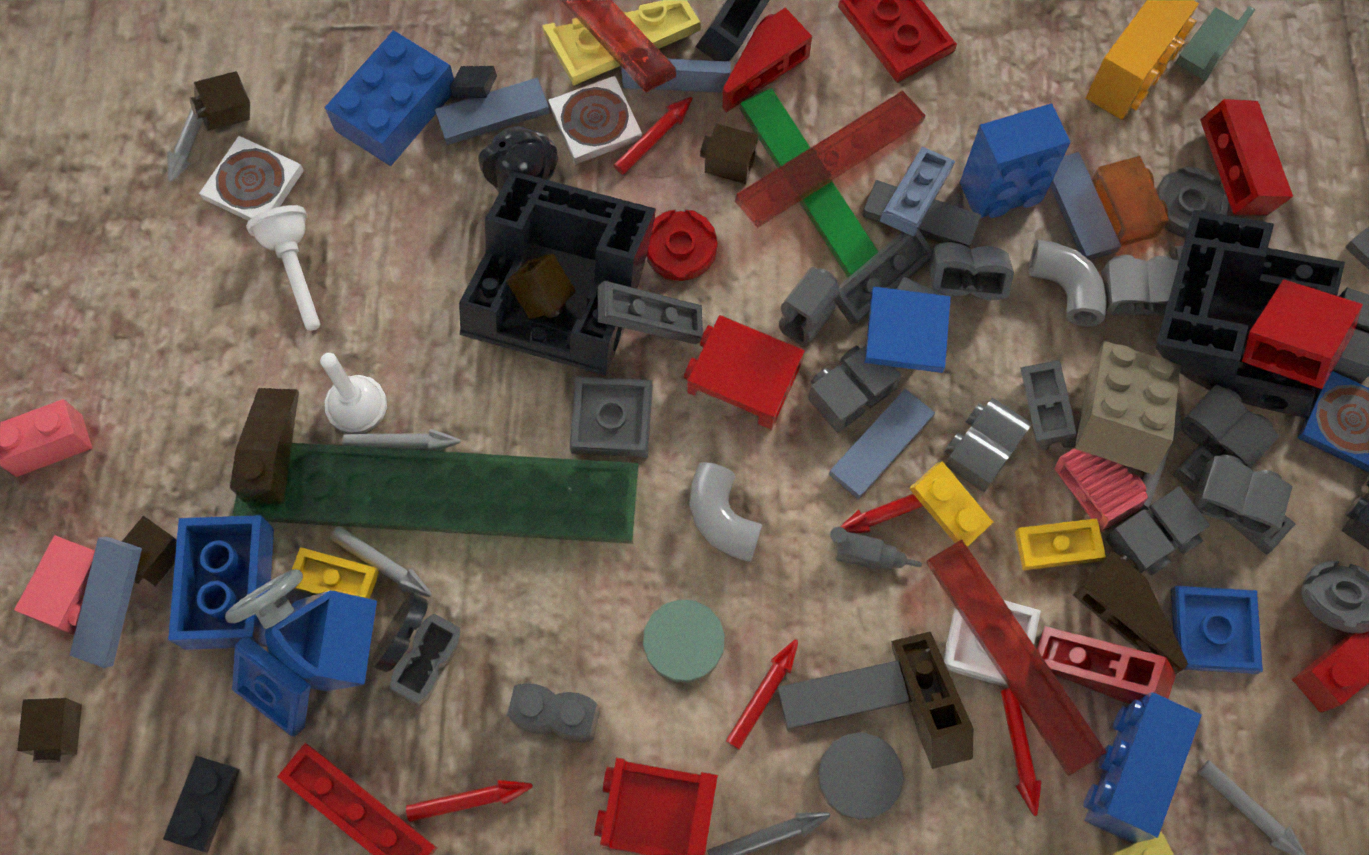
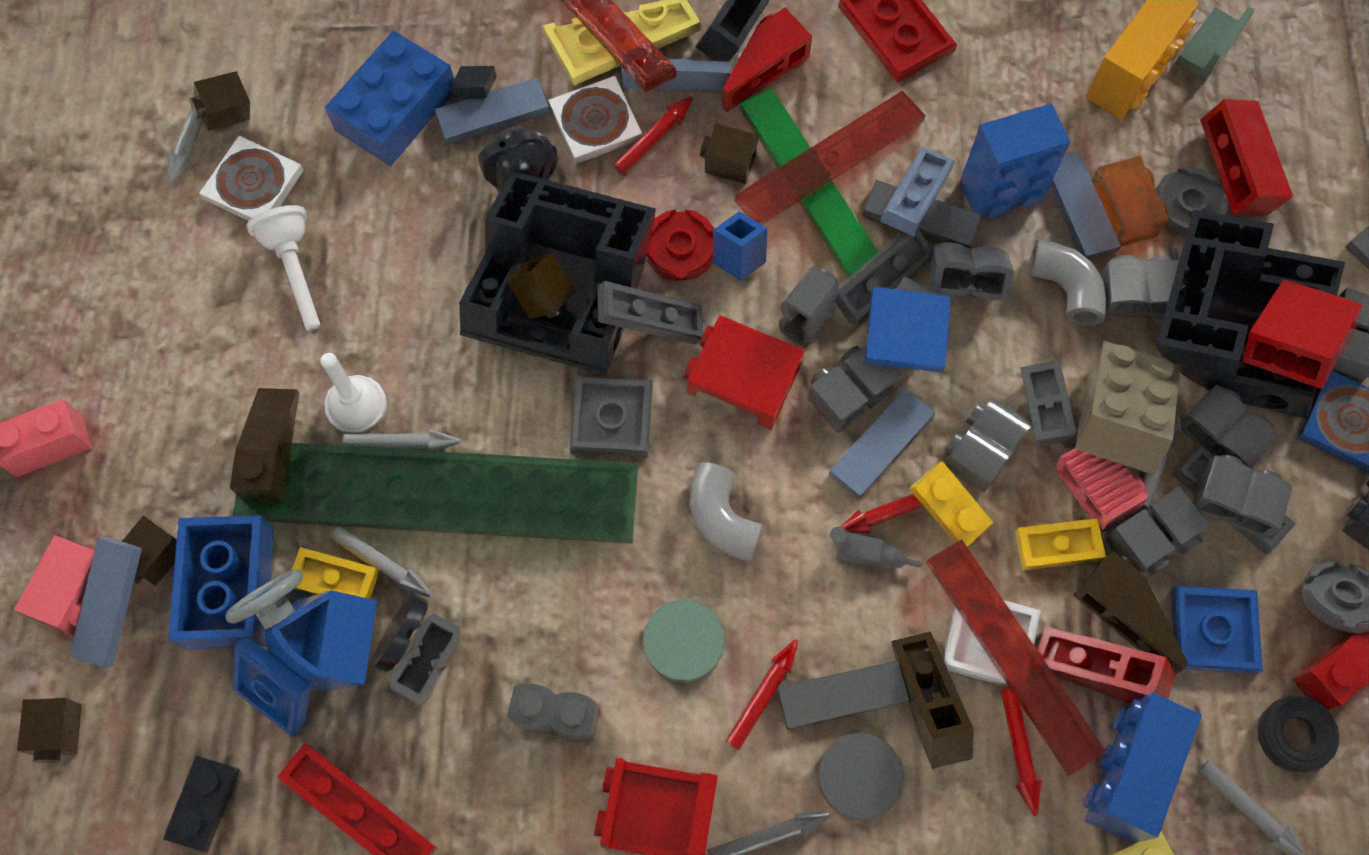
(504, 791): red piece -> none
(739, 245): none -> blue brick
(1316, 716): none -> black tyre

